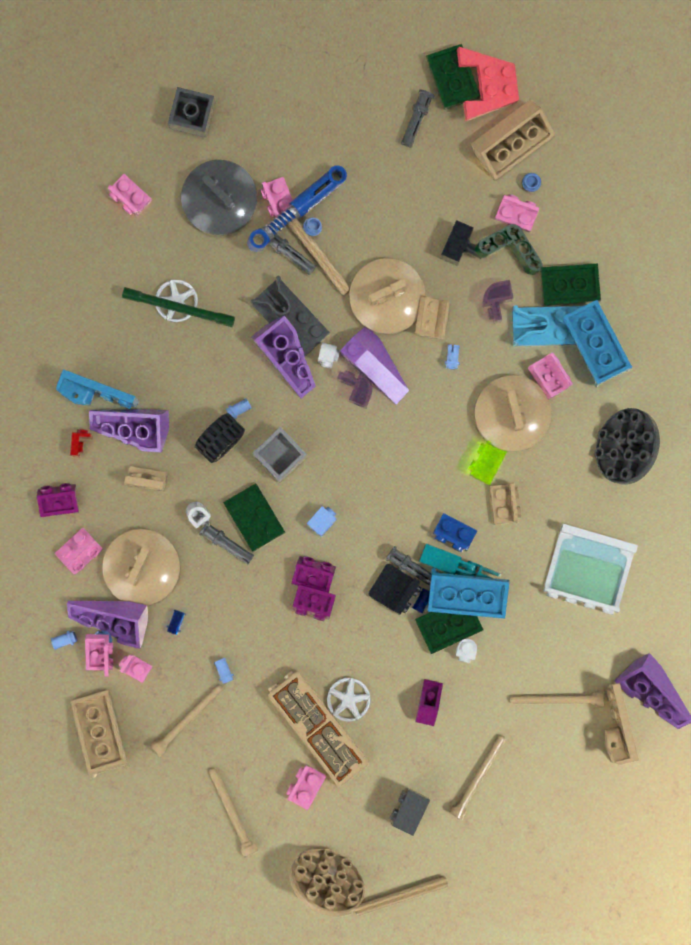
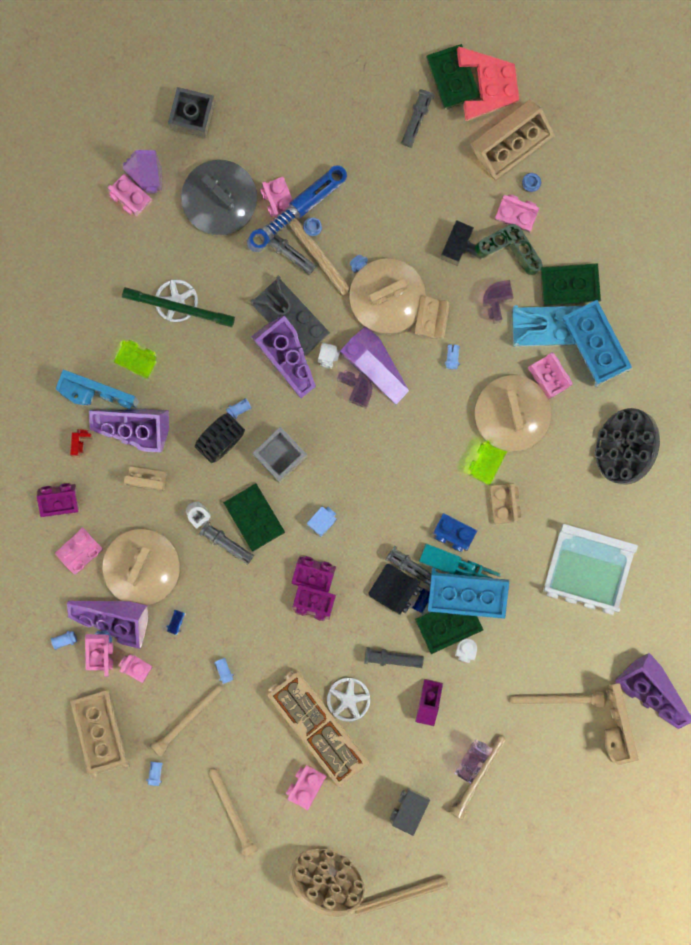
(136, 359): none -> clear neon green bracket
(145, 170): none -> medium lavender wedge
(154, 774): none -> light blue pin
(358, 263): none -> medium blue plate
(383, 657): none -> dark grey pin
(473, 761): none -> clear purple brick

